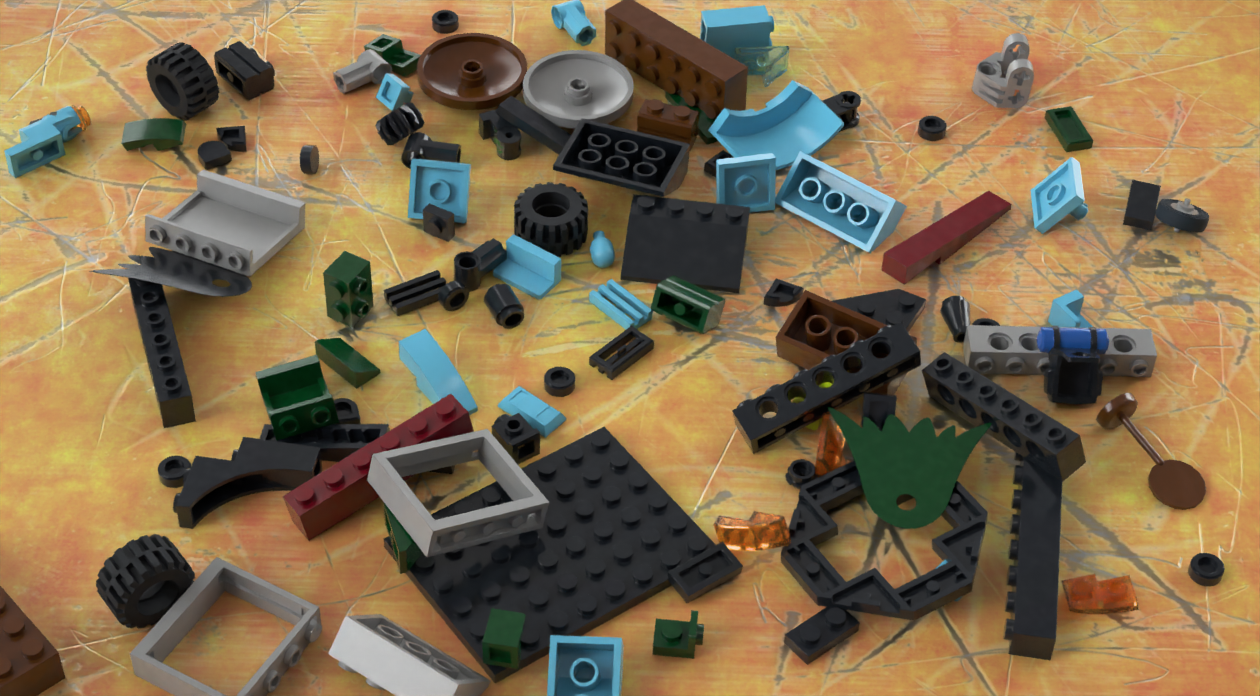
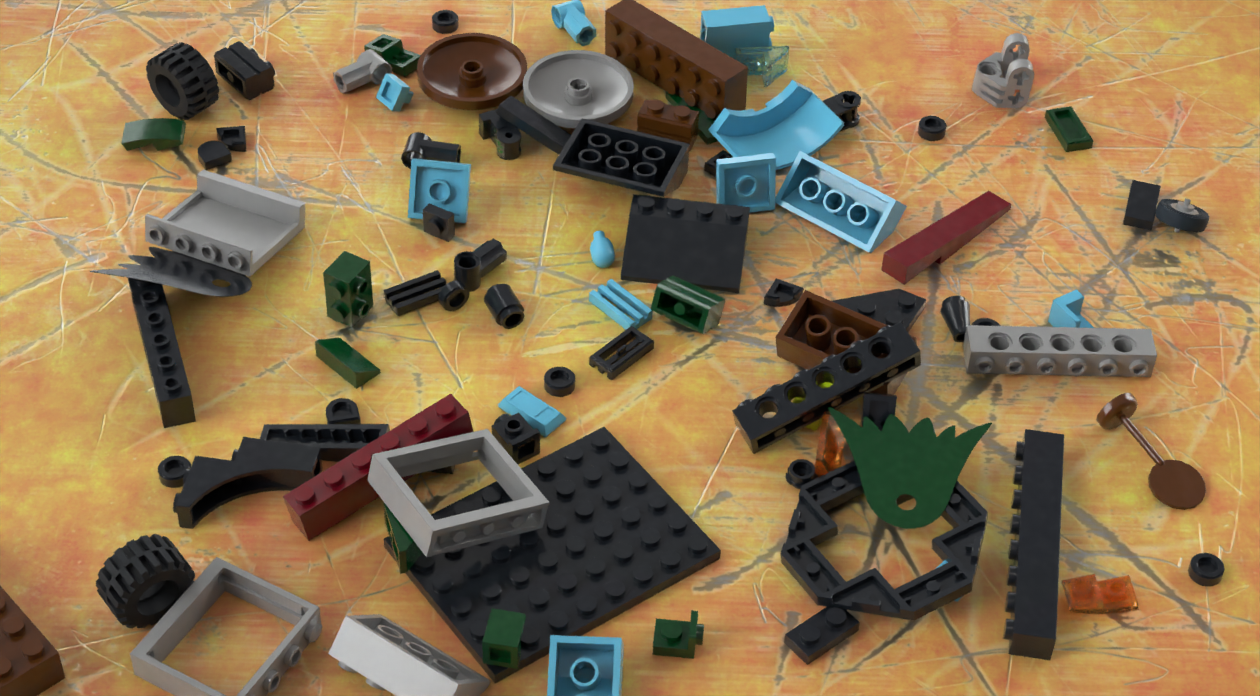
(44, 139): medium azure plate -> none
(296, 397): dark green panel -> none
(309, 159): black tile -> none
(399, 123): black gear -> none
(434, 370): medium azure slope -> none
(529, 268): medium azure panel -> none
(552, 218): black tyre -> none
(704, 572): black plate -> none
(760, 532): clear orange slope -> none
(1012, 419): black brick -> none
(1058, 196): medium azure tile -> none
(1073, 363): black piece -> none

